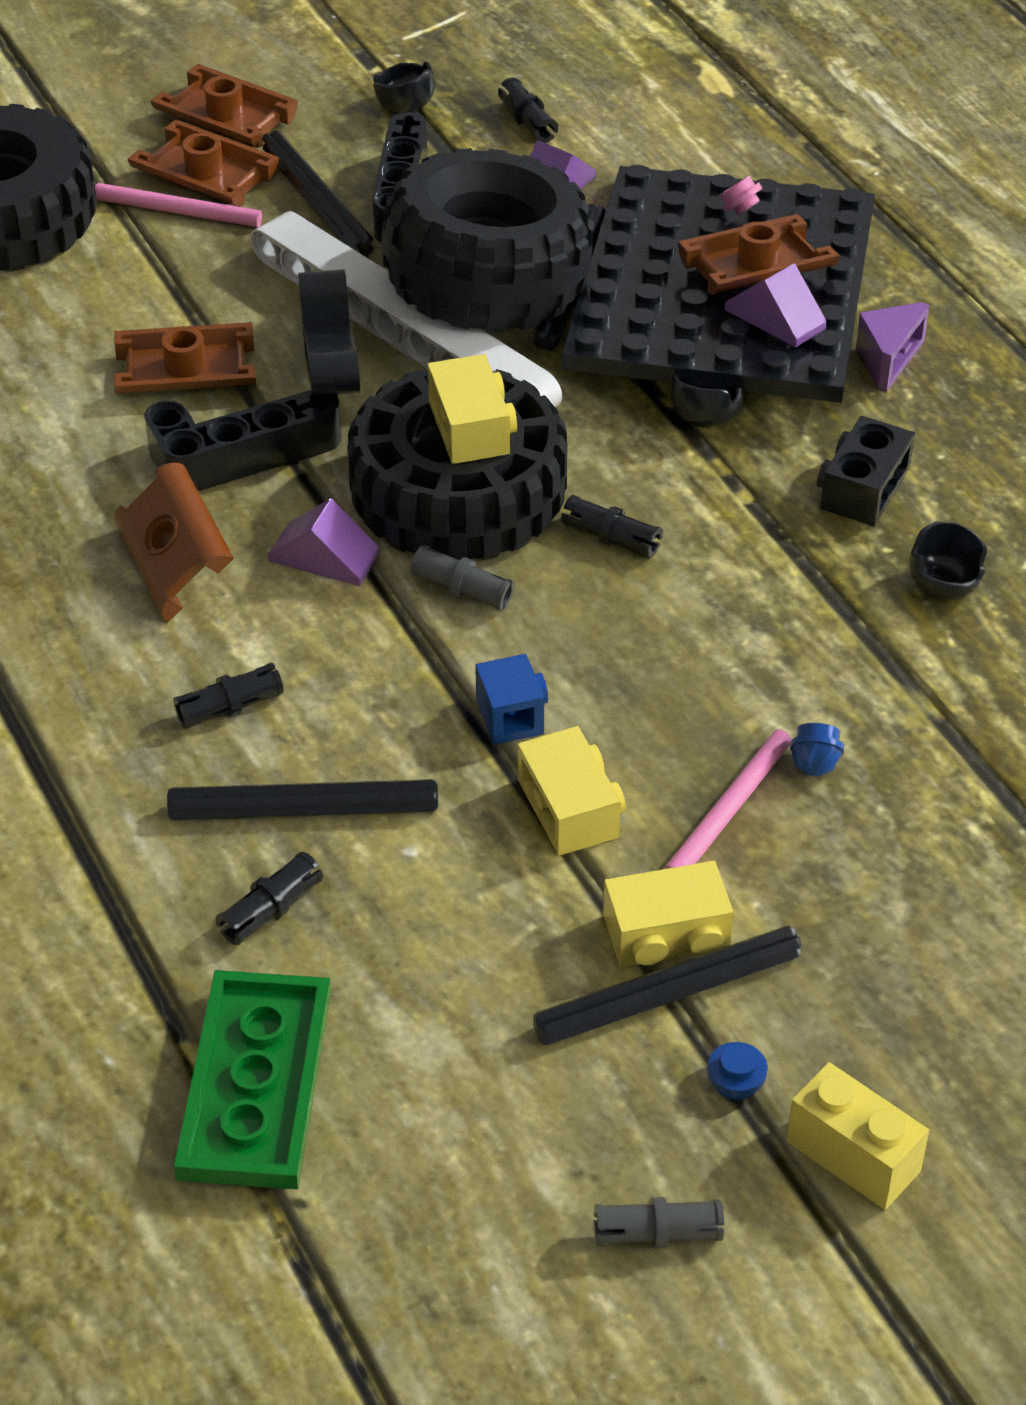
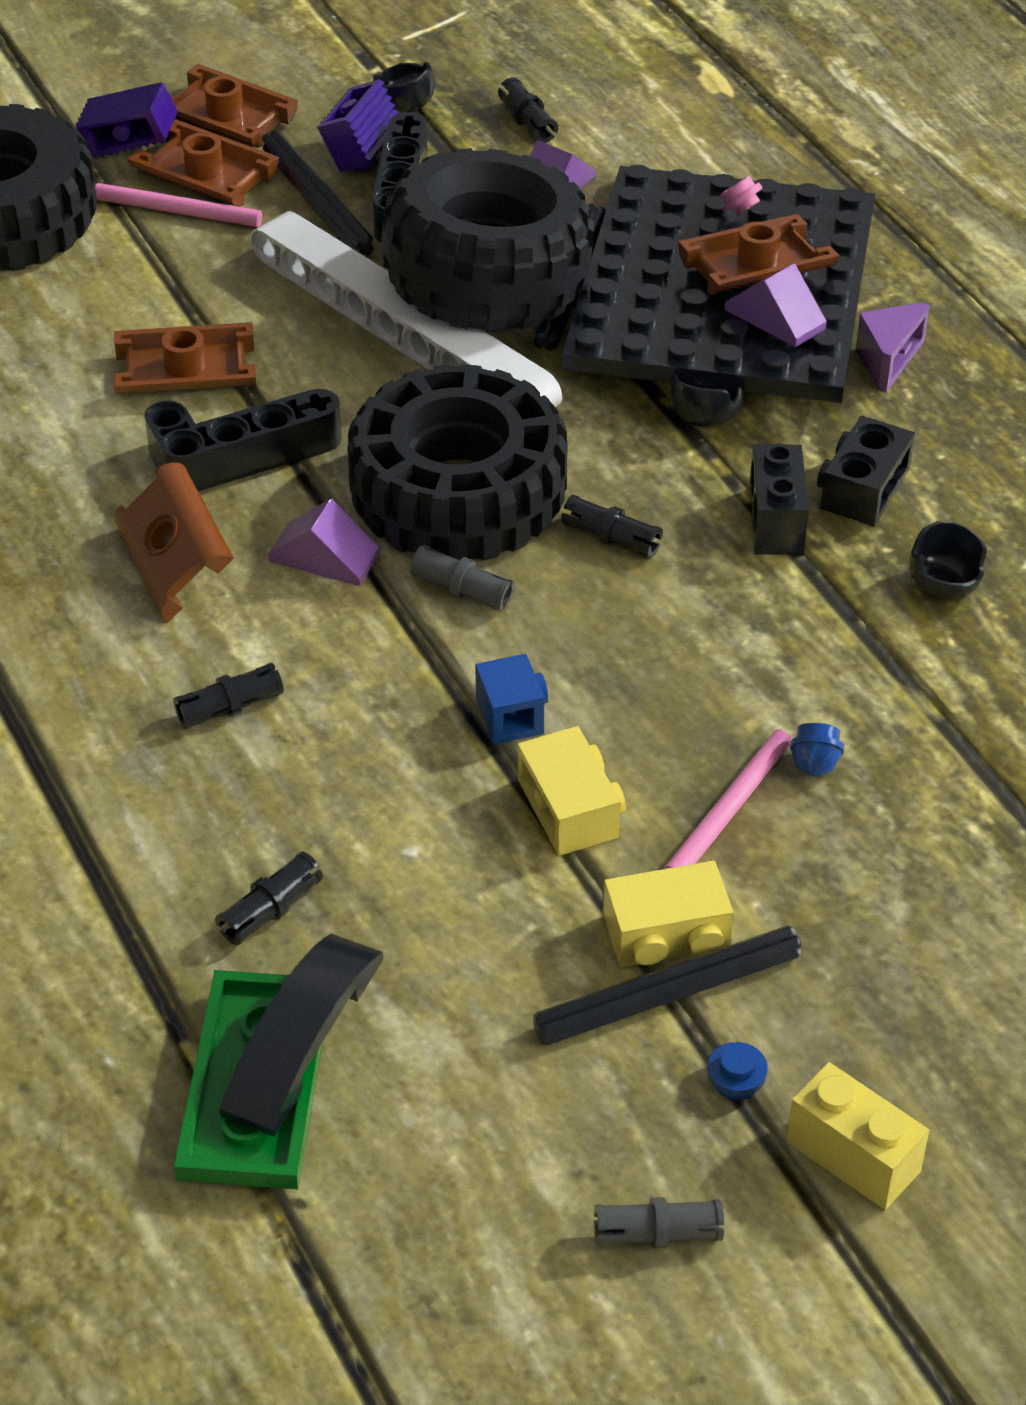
(127, 119): none -> dark purple brick
(293, 1030): none -> black slope
(302, 799): black axle -> none
(328, 333): black beam -> none
(358, 126): none -> dark purple brick
(470, 408): light yellow brick -> none
(778, 499): none -> black brick

